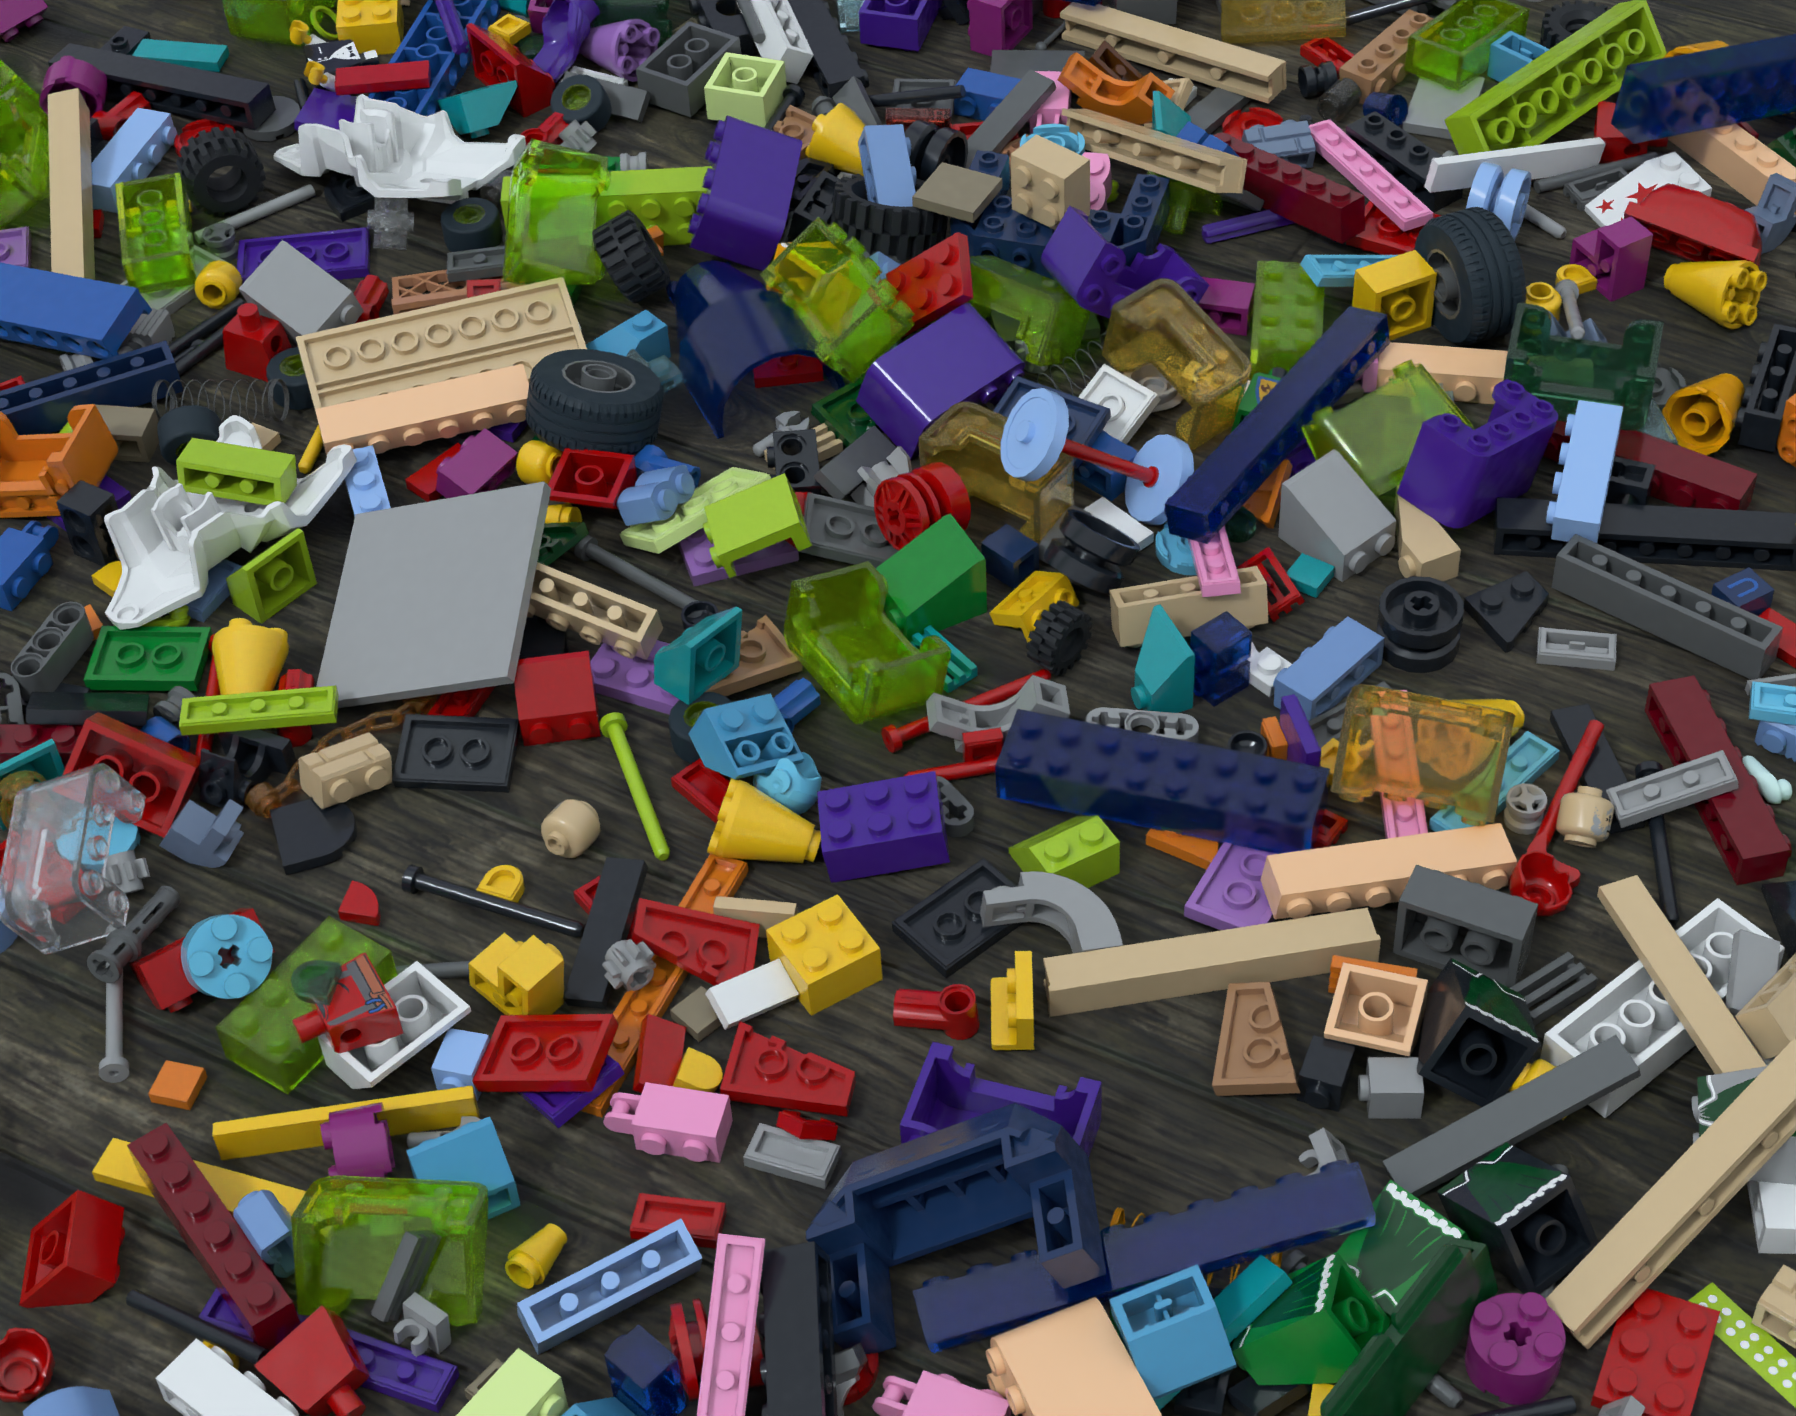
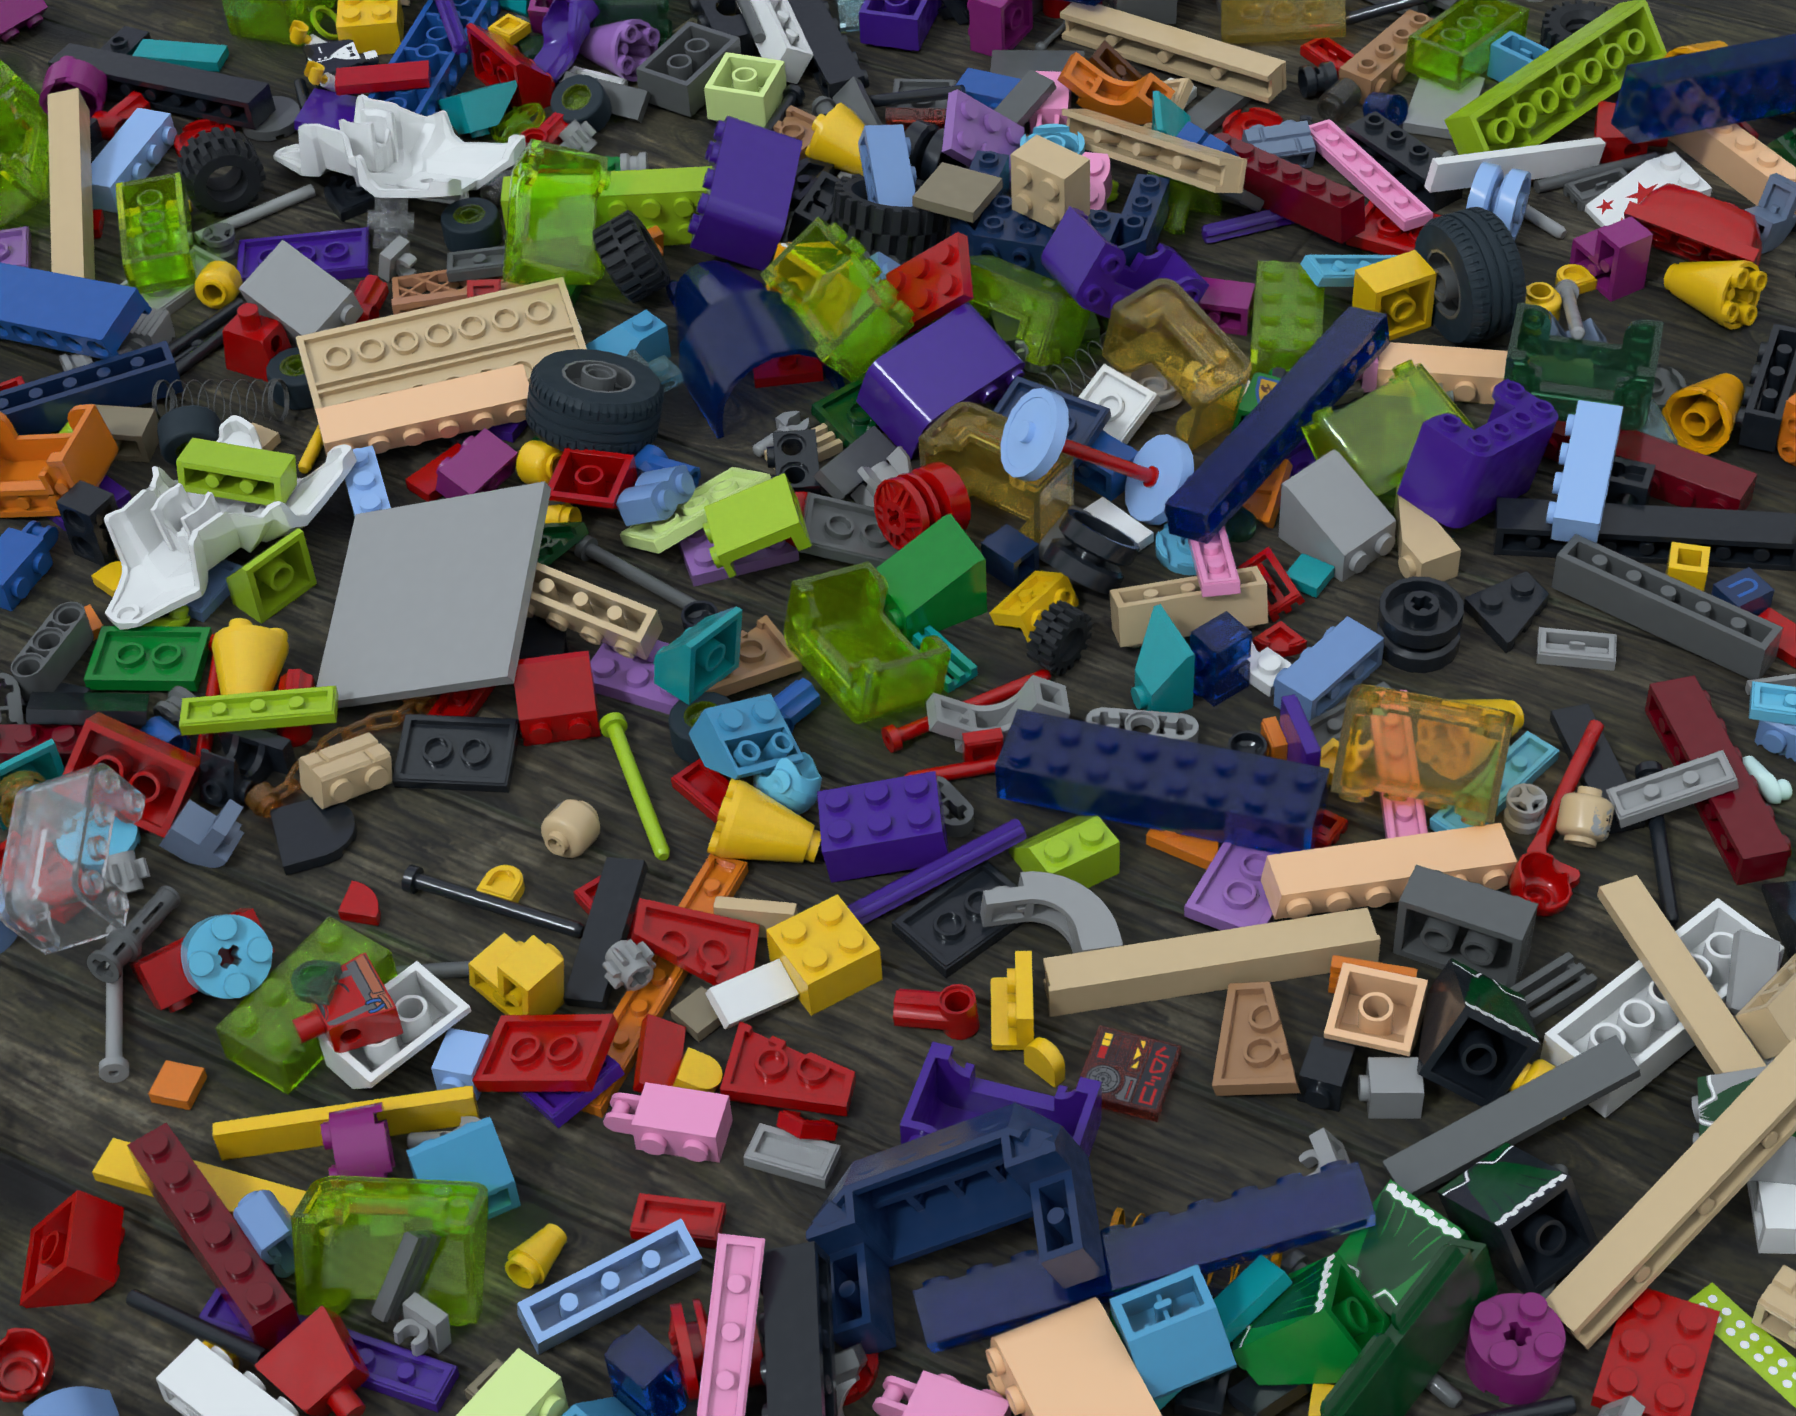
(396, 260): none -> light grey tile
(518, 121): none -> clear neon green wheel
(938, 871): none -> dark purple axle
(977, 127): none -> medium lavender plate
(1045, 1061): none -> yellow tile
(1132, 1071): none -> tile
(1281, 640): none -> red tile
(1689, 564): none -> yellow brick

